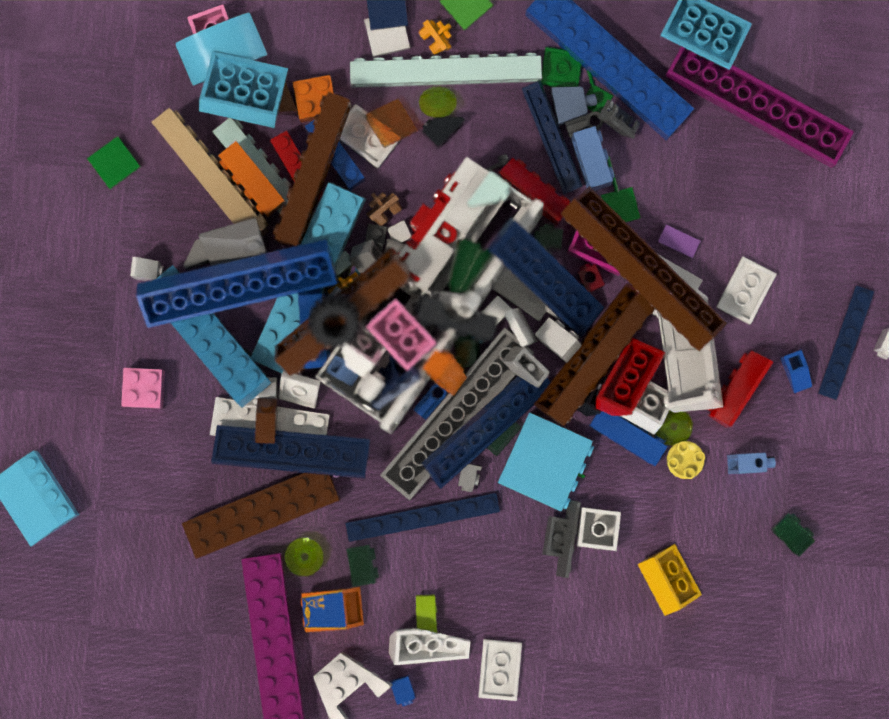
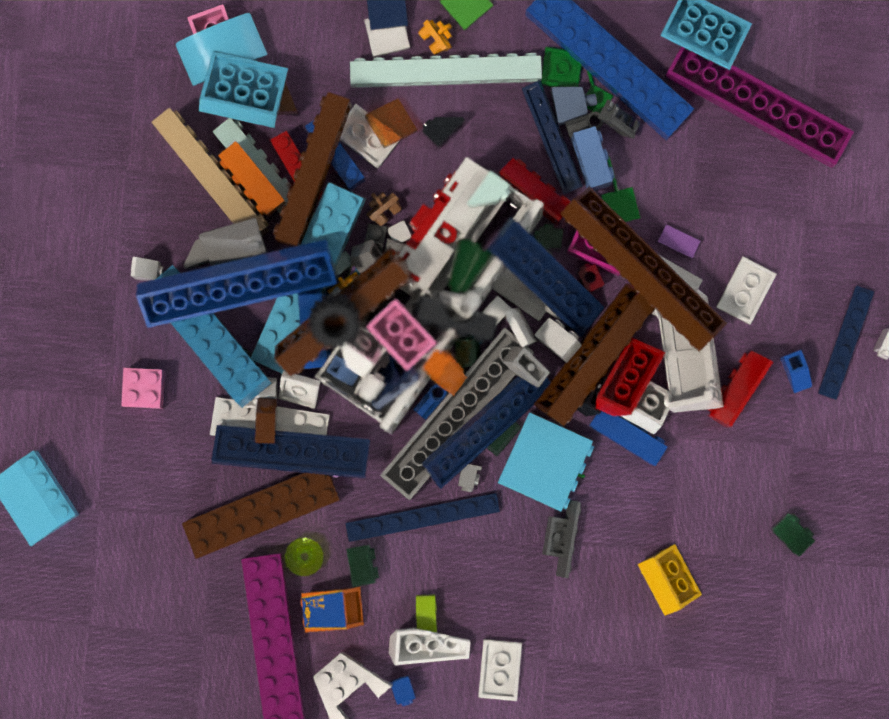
(113, 162): green tile -> none
(309, 95): orange brick -> none
(437, 107): clear neon green dish -> none
(503, 160): dark grey hand -> none
(598, 529): white brick -> none
(683, 430): clear neon green dish -> none
(685, 460): light yellow dish -> none
(749, 463): medium blue torso -> none

